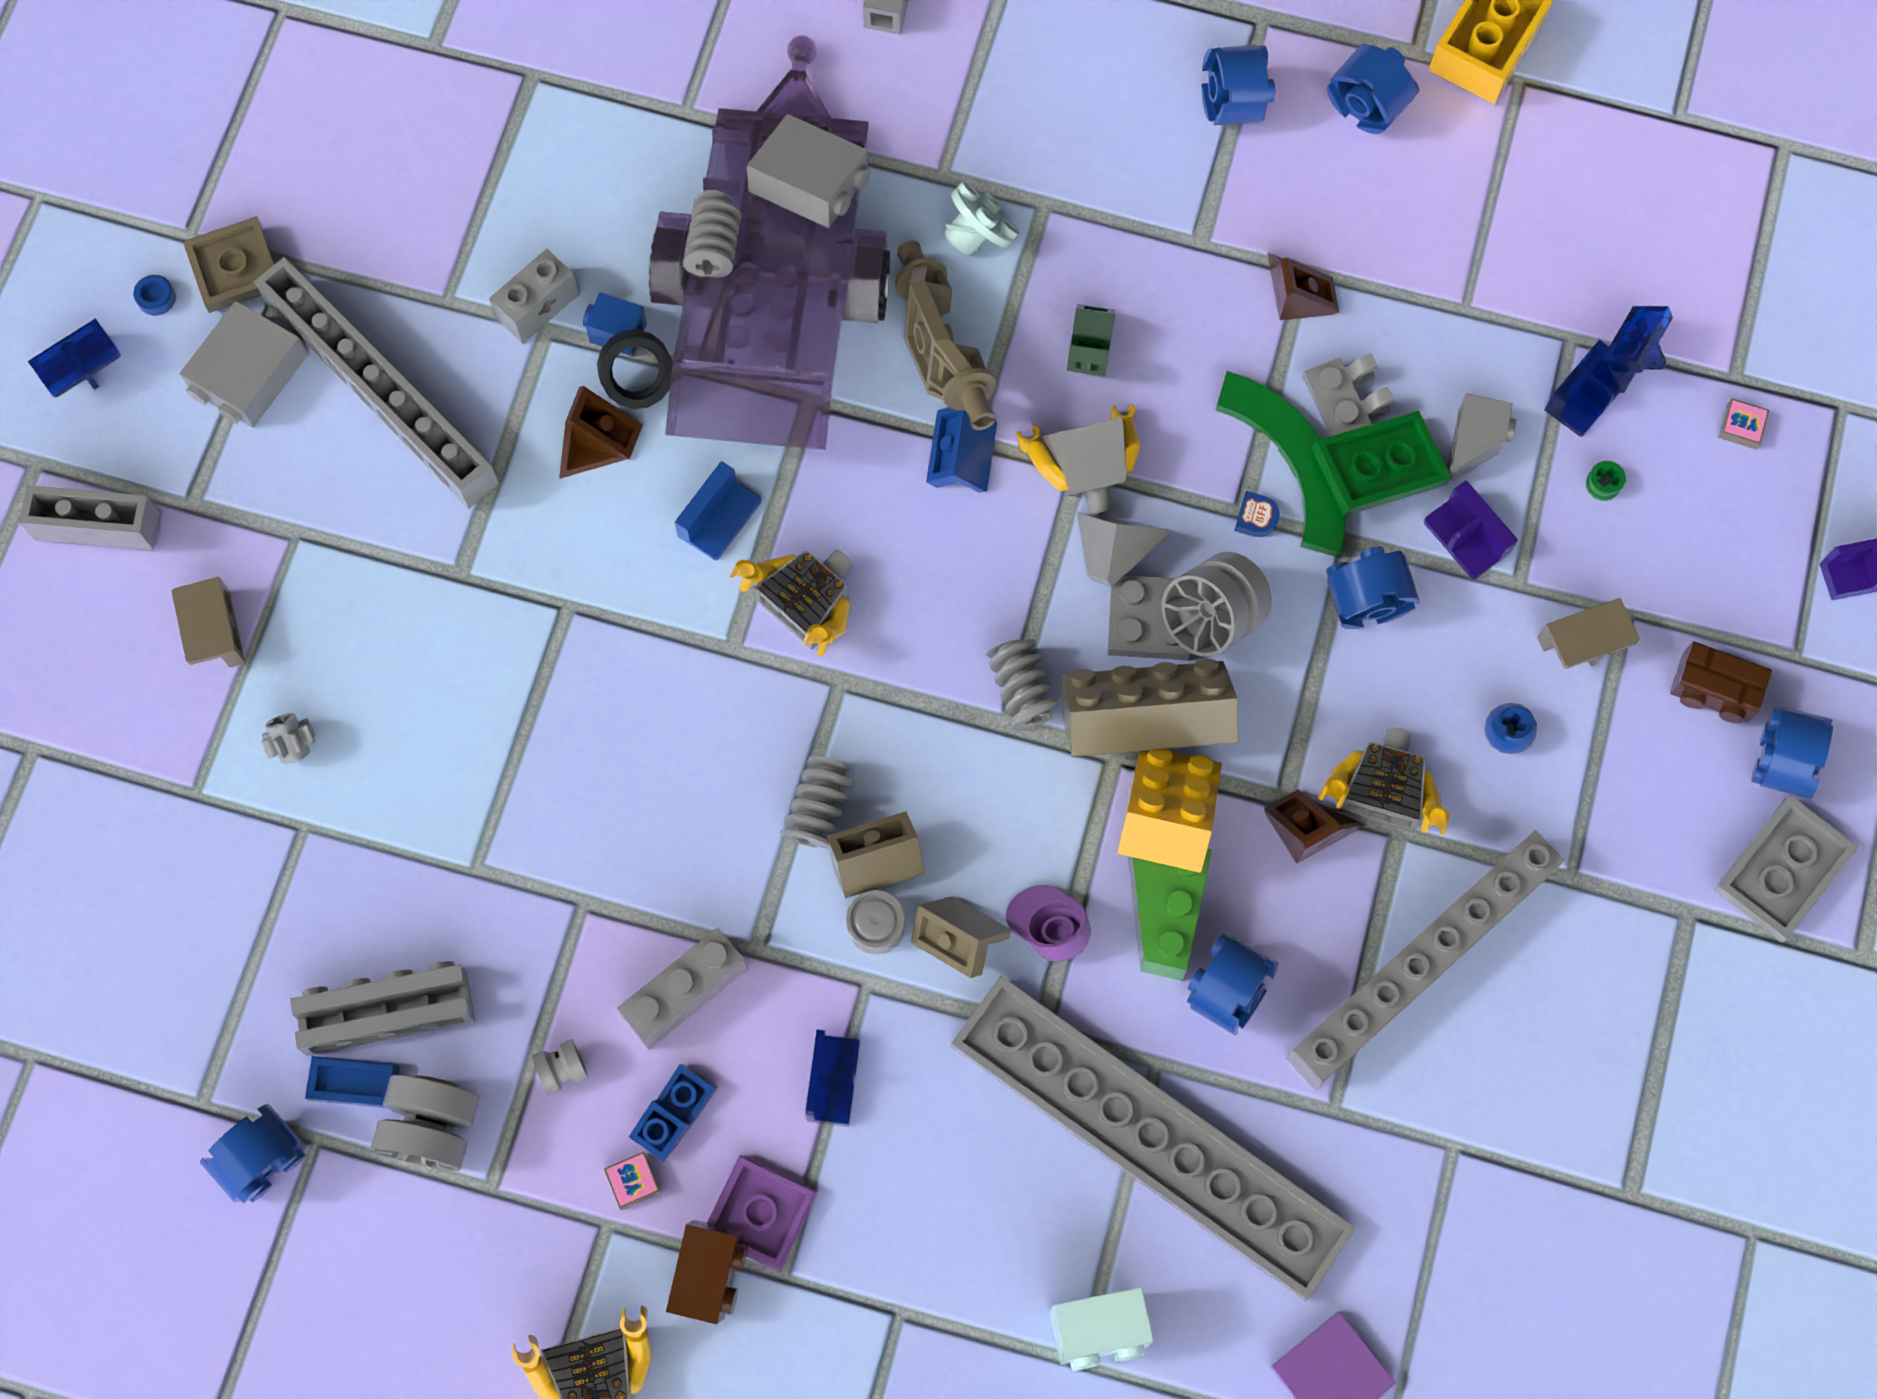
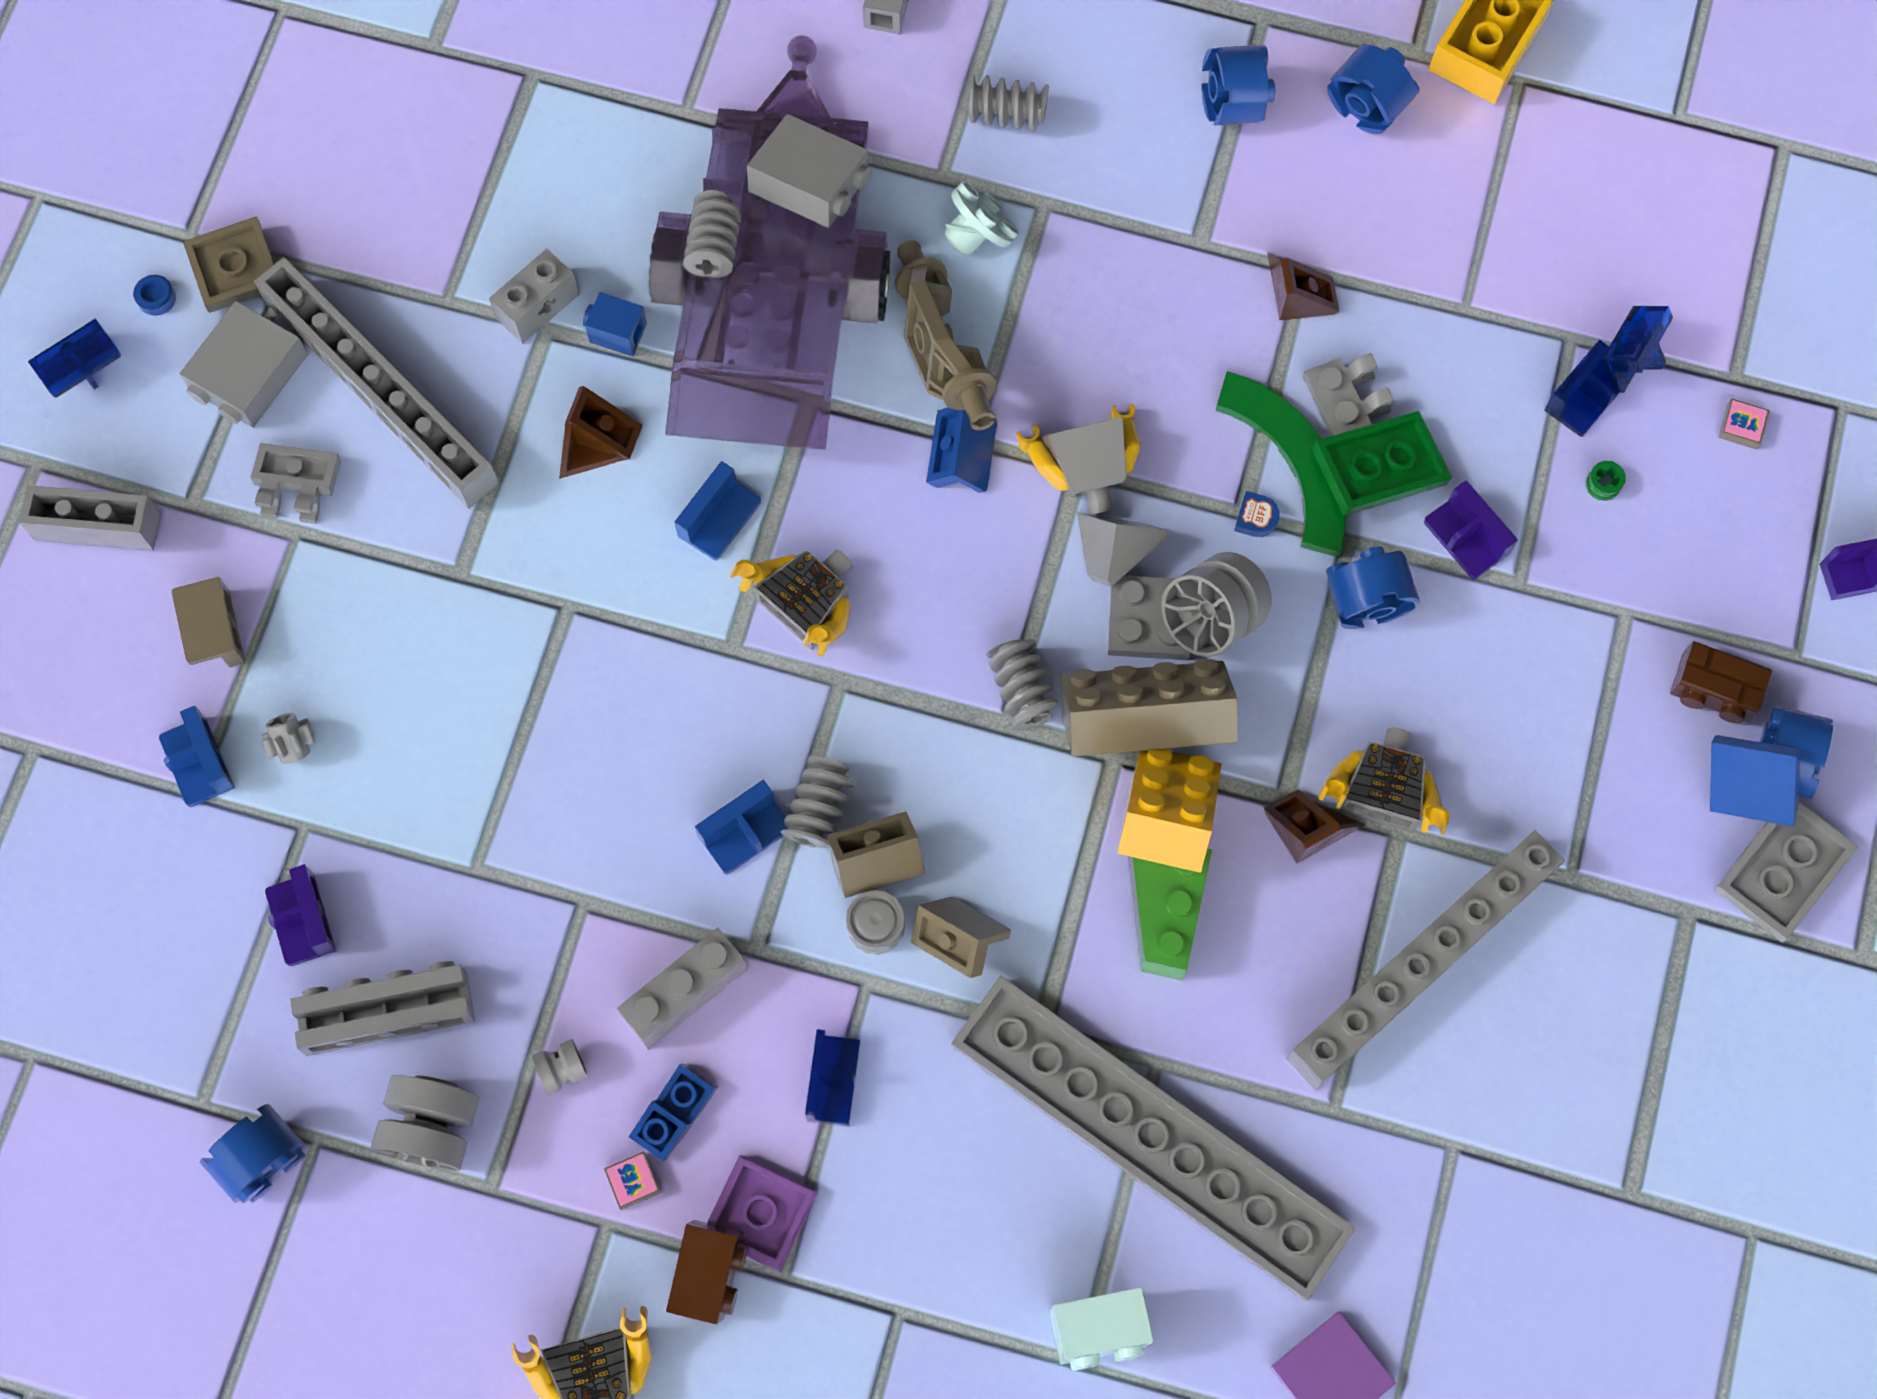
(195, 759): none -> blue panel
(295, 470): none -> light grey plate
(299, 917): none -> dark purple panel
(349, 1081): blue tile -> none
(628, 398): black tyre -> none
(742, 827): none -> blue panel
(1007, 103): none -> light grey piece
(1049, 922): medium lavender cap -> none
(1091, 340): dark green brick -> none
(1231, 984): blue brick -> none
(1479, 433): light grey slope -> none
(1524, 726): blue piece -> none
(1590, 634): dark tan panel -> none
(1754, 780): none -> blue tile

